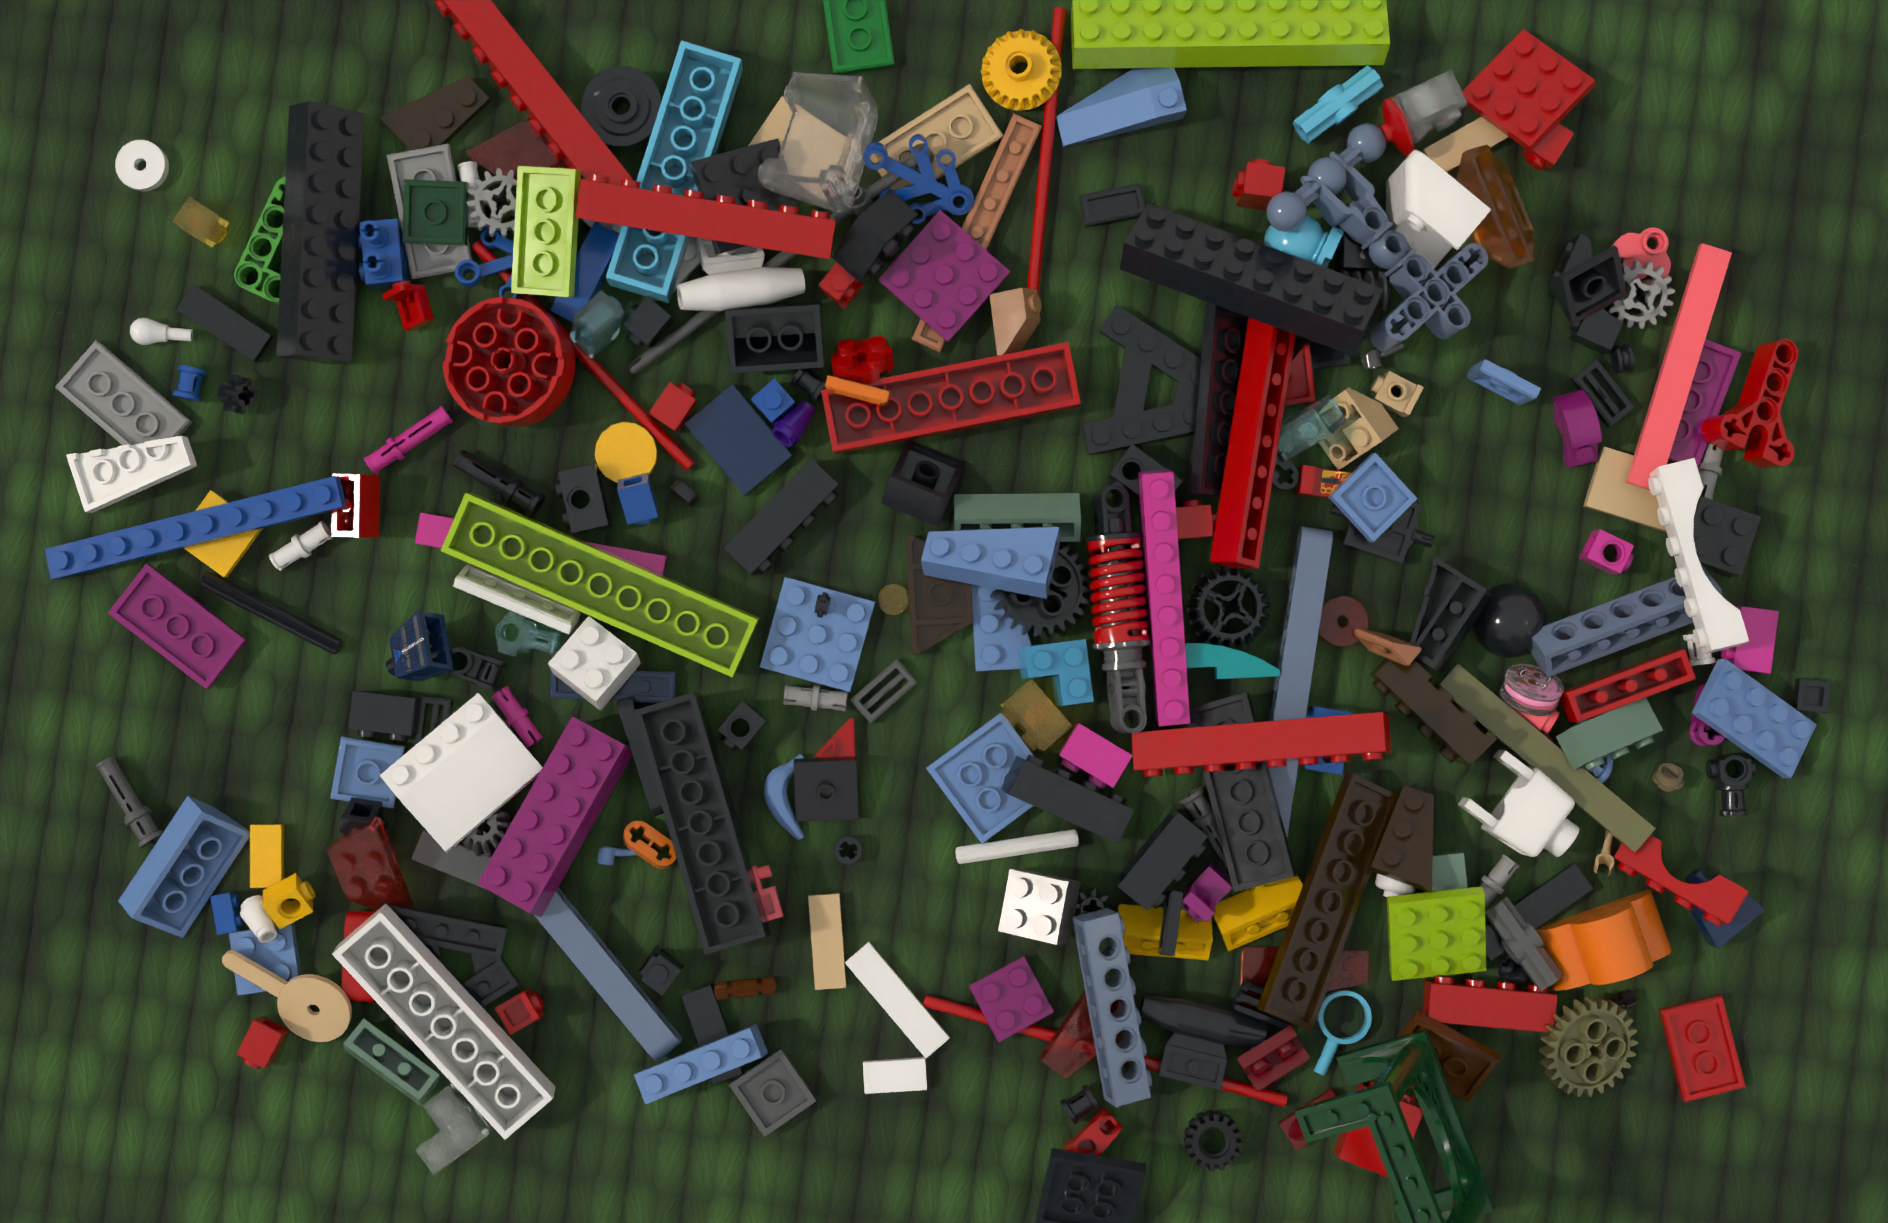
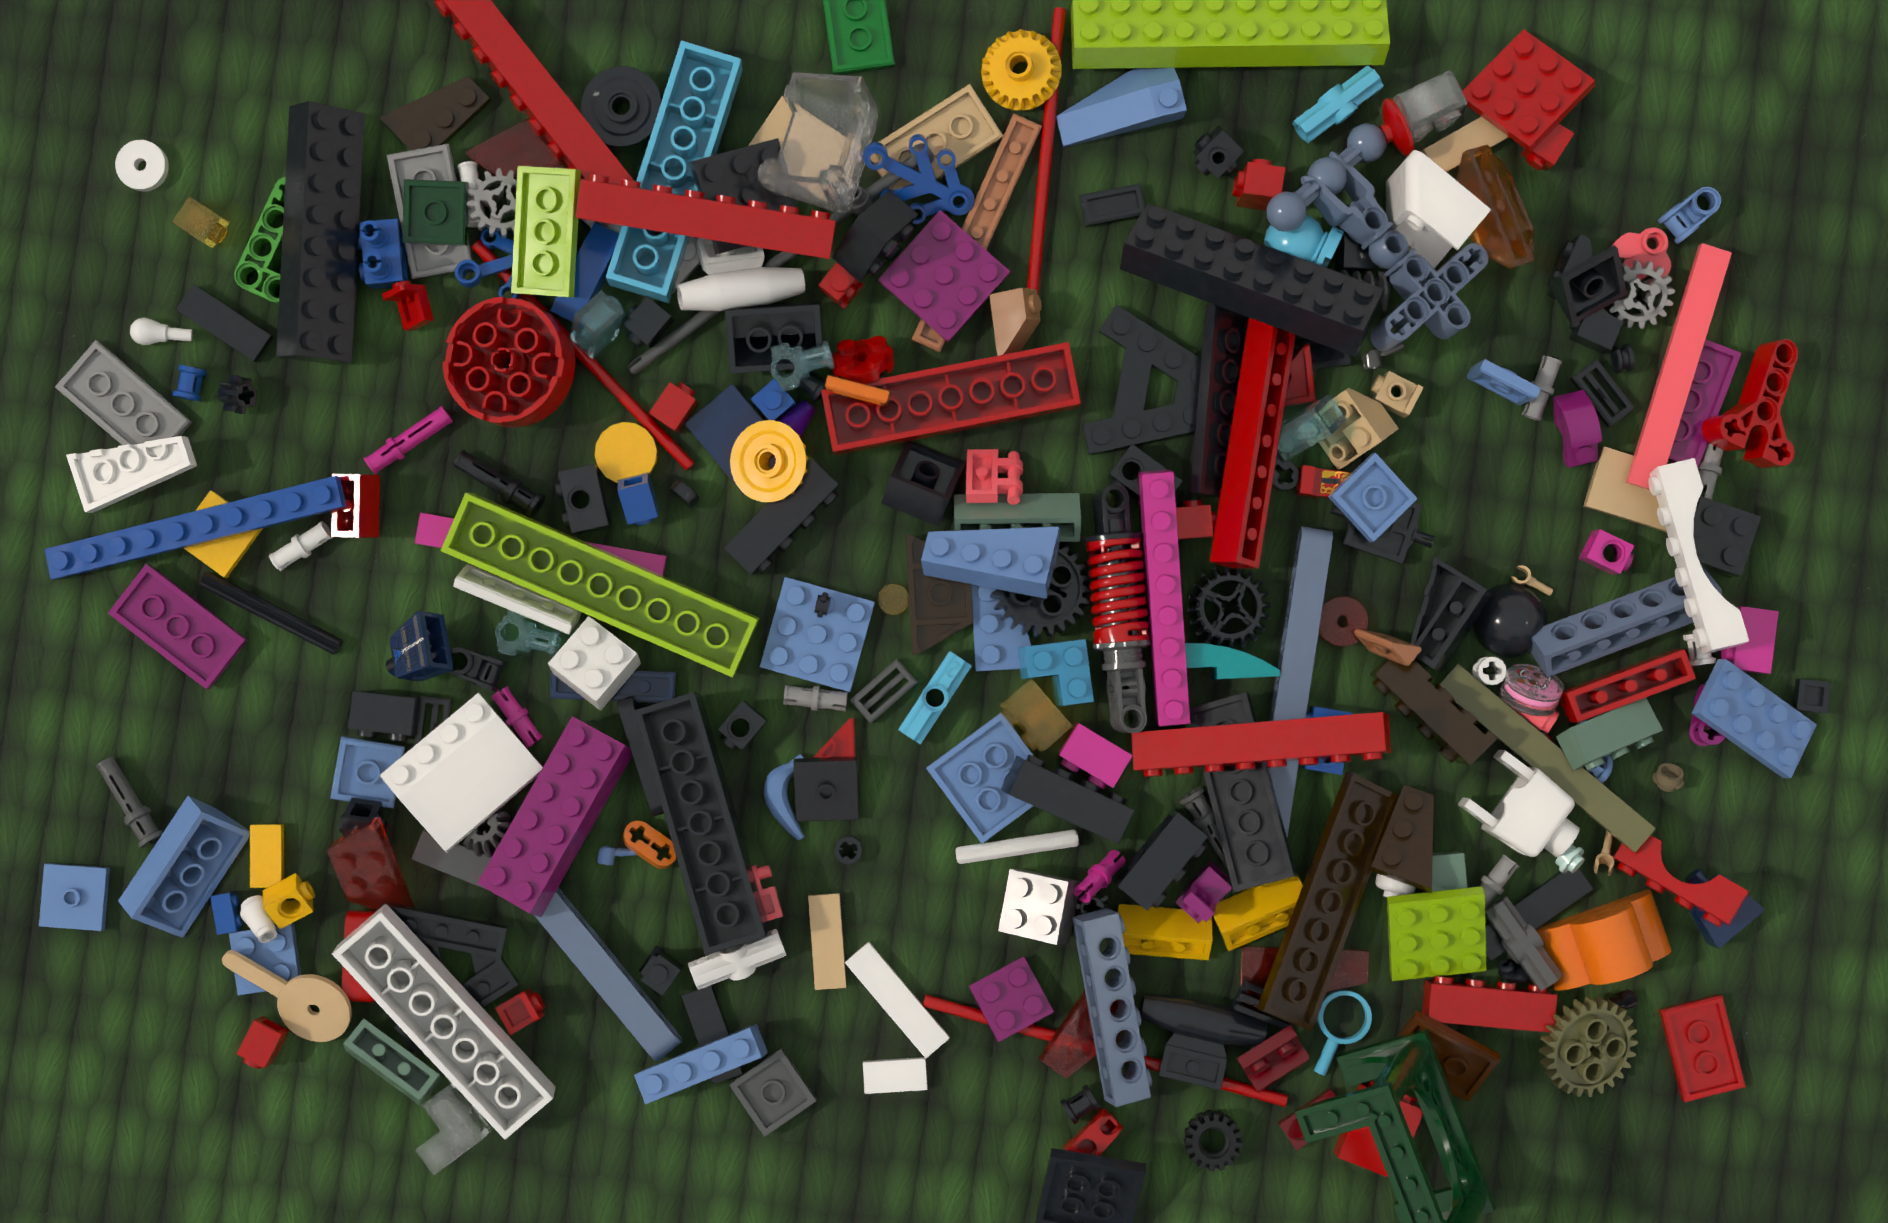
(74, 897): none -> medium blue plate
(736, 961): none -> white piece
(745, 988): reddish brown axle -> none
(751, 461): none -> yellow gear
(801, 362): none -> clear light blue connector
(922, 715): none -> medium azure piece
(983, 479): none -> coral plate
(1099, 876): none -> dark pink pin
(1170, 923): black tile -> none
(1215, 142): none -> black brick
(1493, 662): none -> white bush
(1531, 581): none -> tan hand
(1544, 379): none -> light grey pin
(1570, 859): none -> light aqua plate
(1687, 216): none -> medium blue piece
(1731, 787): black connector -> none

